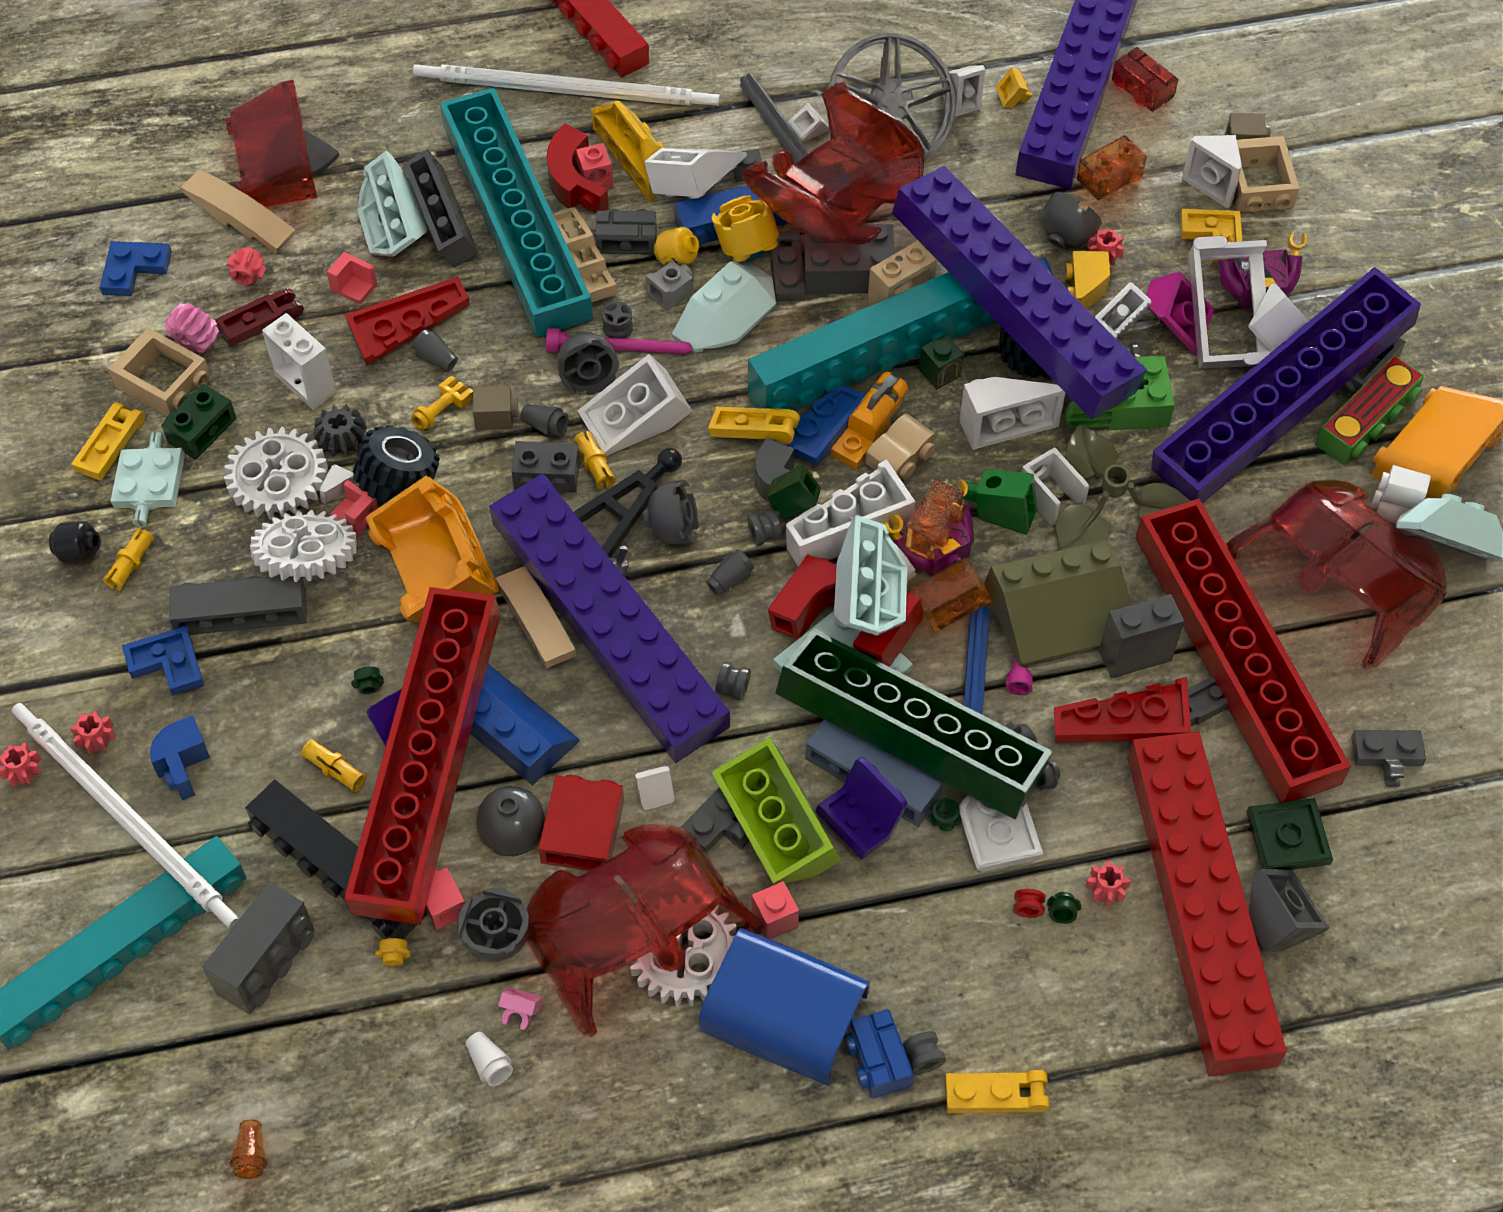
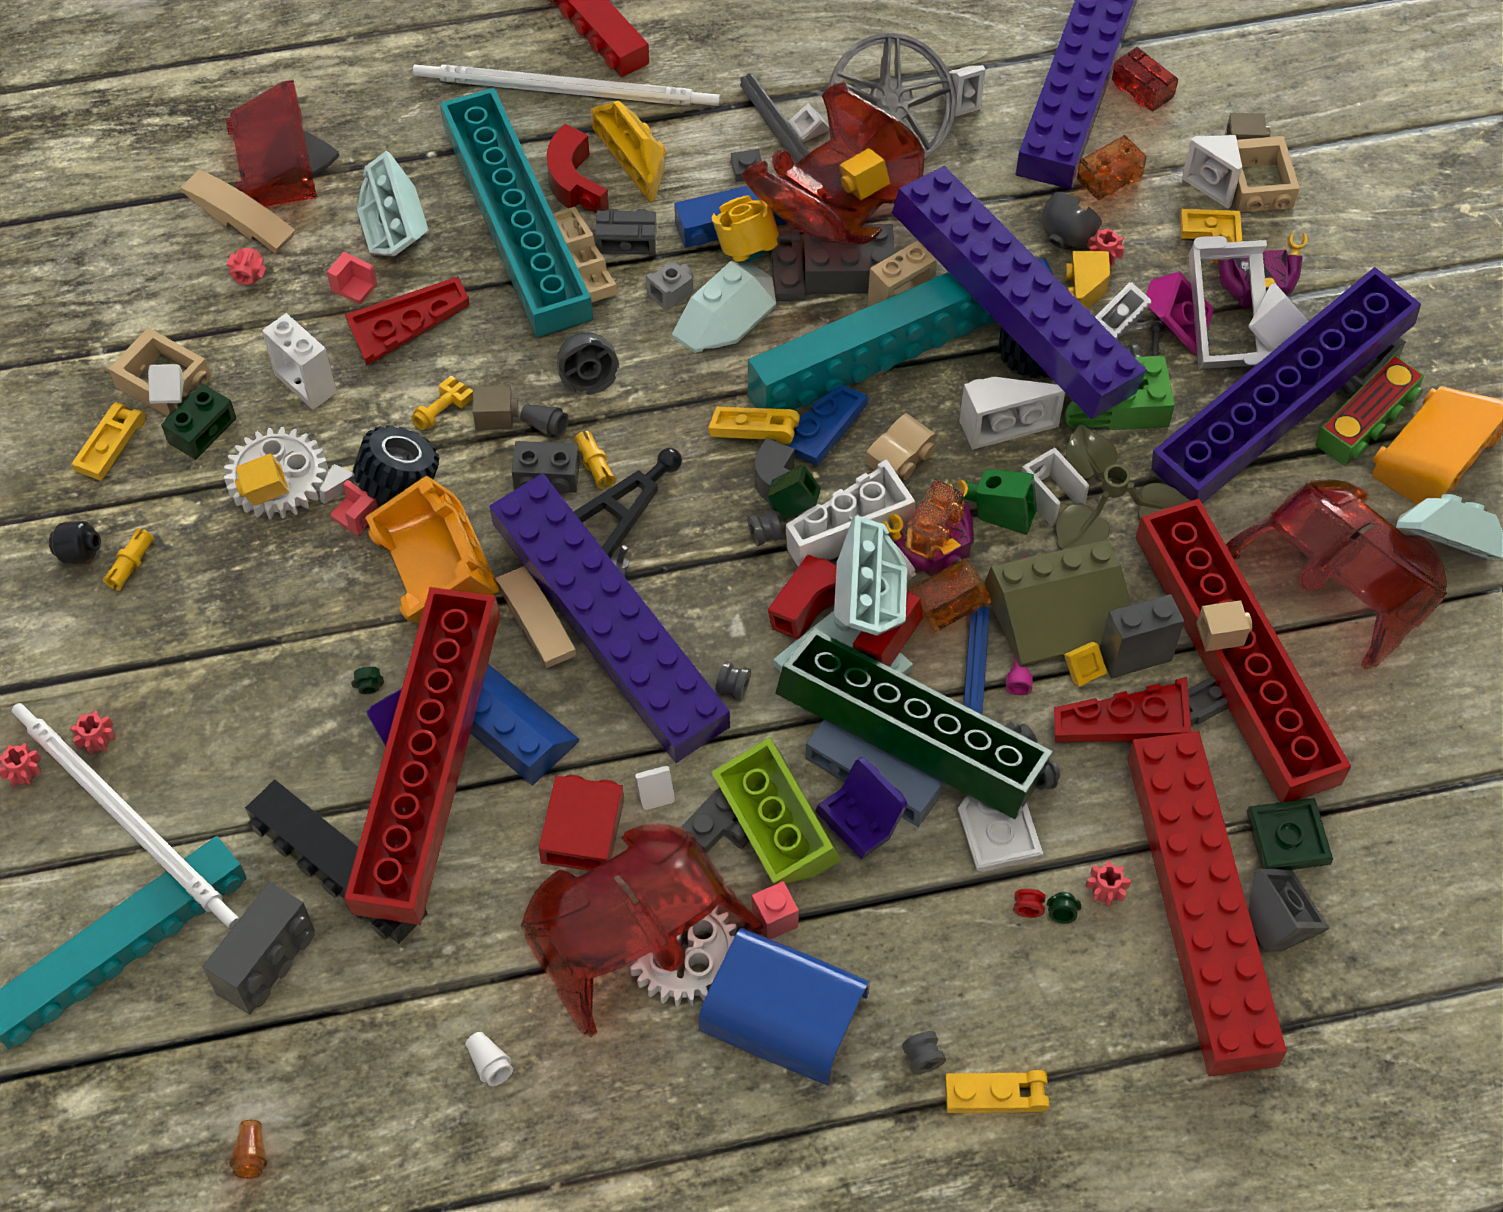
(127, 260): blue plate -> none
(148, 478): light aqua plate -> none
(165, 383): none -> white slope
(166, 651): blue plate -> none
(174, 750): blue brick -> none
(191, 328): bright pink gear -> none
(238, 604): dark grey brick -> none
(257, 315): dark red hinge -> none
(261, 479): none -> yellow brick
(303, 545): white gear -> none
(333, 765): yellow pin -> none
(339, 430): dark grey gear -> none
(393, 951): yellow plate -> none
(434, 350): dark grey cone -> none
(440, 208): dark grey brick -> none
(444, 899): coral brick -> none
(494, 925): dark grey cylinder -> none
(510, 820): dark grey cylinder -> none
(520, 1002): bright pink tile -> none
(556, 339): dark pink piece -> none
(595, 165): coral brick -> none
(612, 314): dark grey wheel -> none
(634, 407): white slope -> none
(672, 514): dark grey cylinder -> none
(677, 246): yellow head -> none
(689, 170): white slope -> none
(731, 571): dark grey cone -> none
(864, 174): none -> yellow brick
(870, 420): light orange plate -> none
(879, 1054): blue brick -> none
(941, 361): dark green brick -> none
(946, 806): dark green plate -> none
(1013, 89): yellow tile -> none
(1085, 663): none -> yellow plate
(1156, 328): none -> dark grey hinge
(1224, 625): none -> tan brick
(1389, 749): dark grey plate -> none
(1399, 492): white brick -> none

